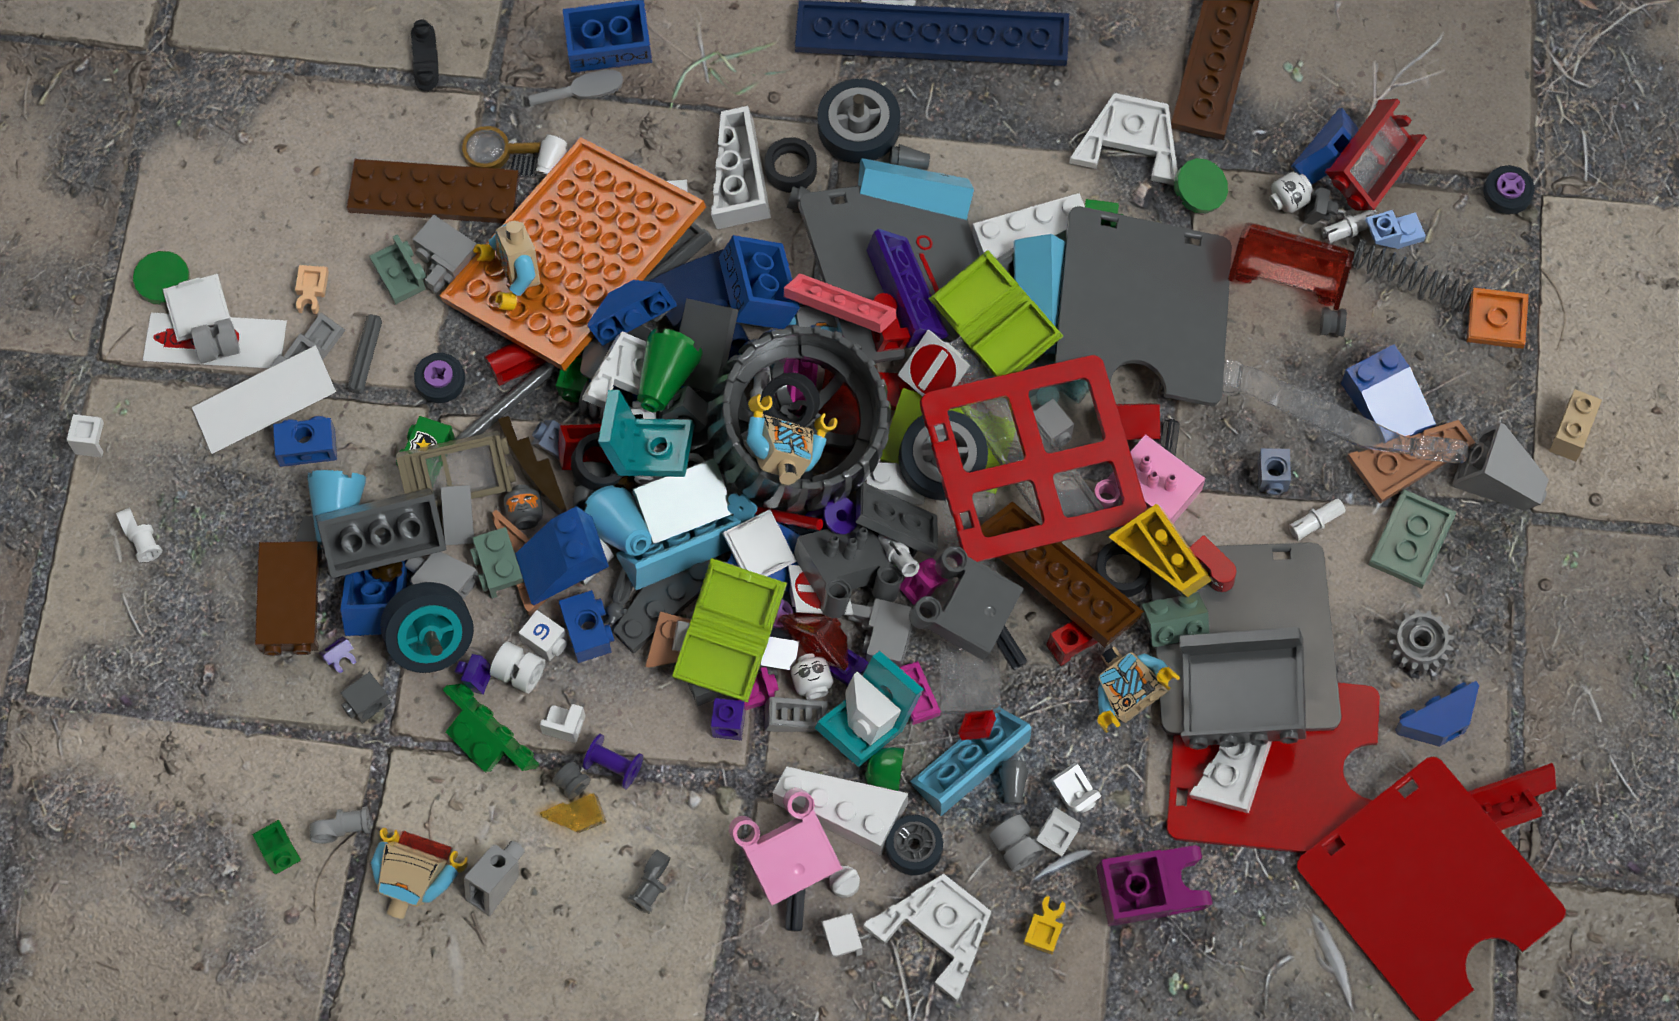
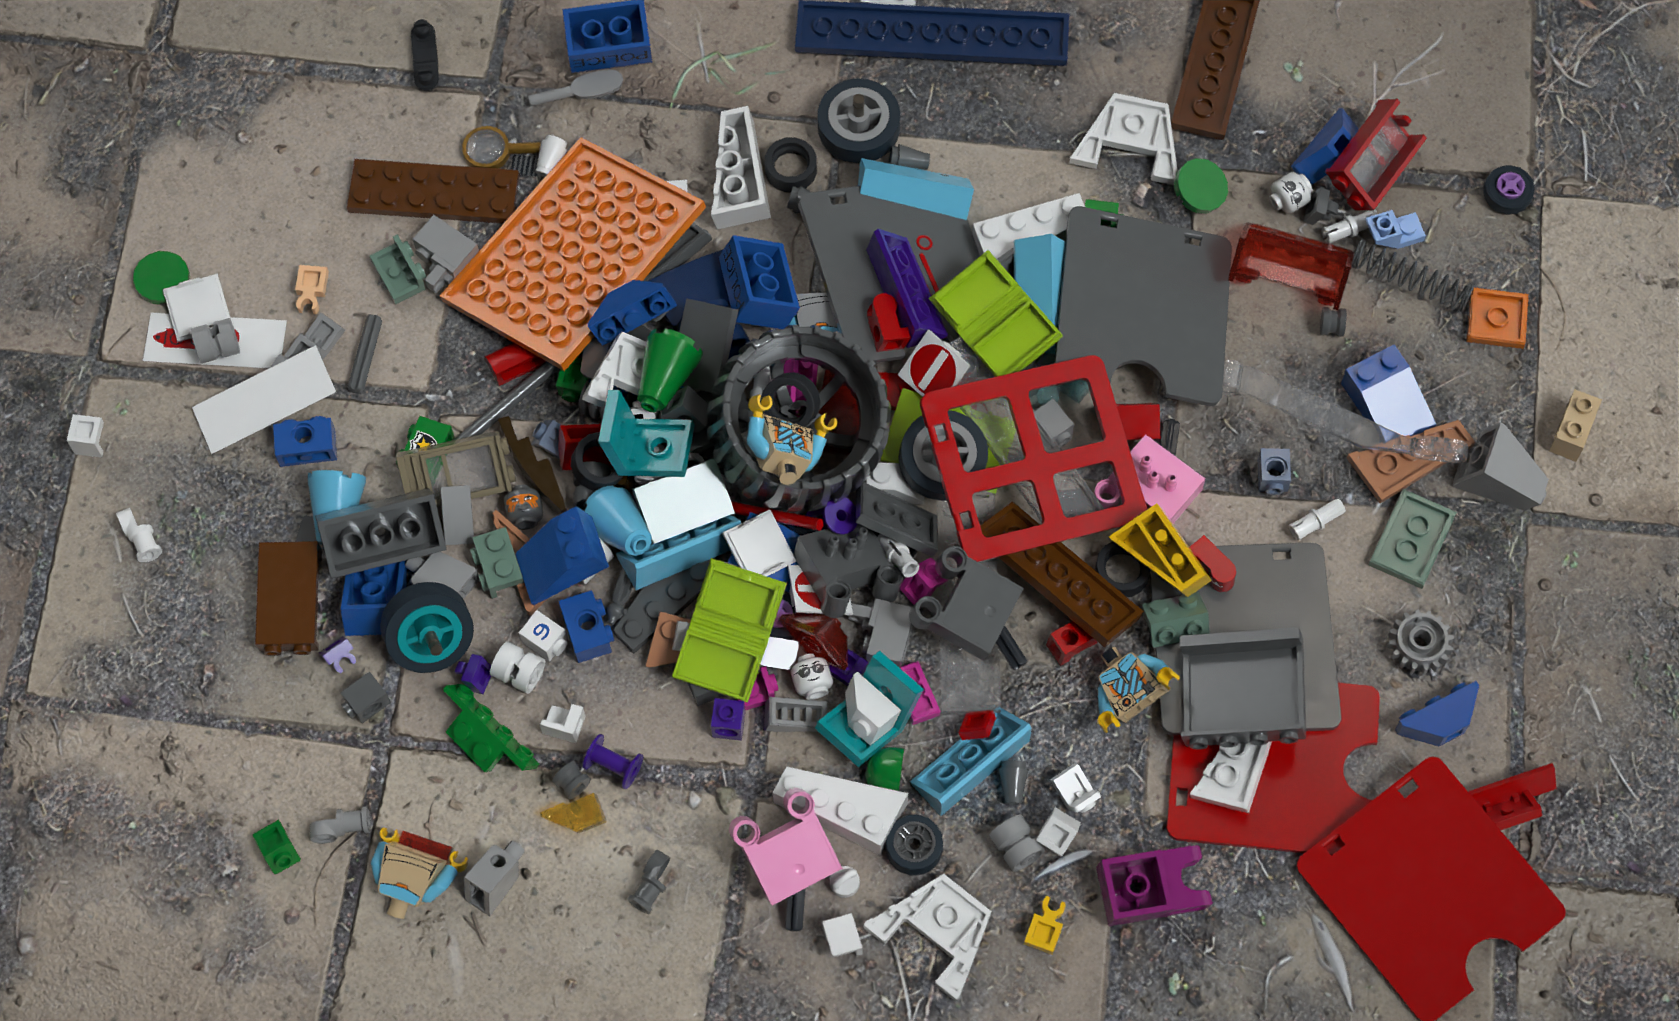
(387, 572): dark brown plant -> none
(435, 387): black wheel -> none
(516, 257): torso -> none
(741, 507): medium azure plant -> none
(840, 303): coral plate -> none

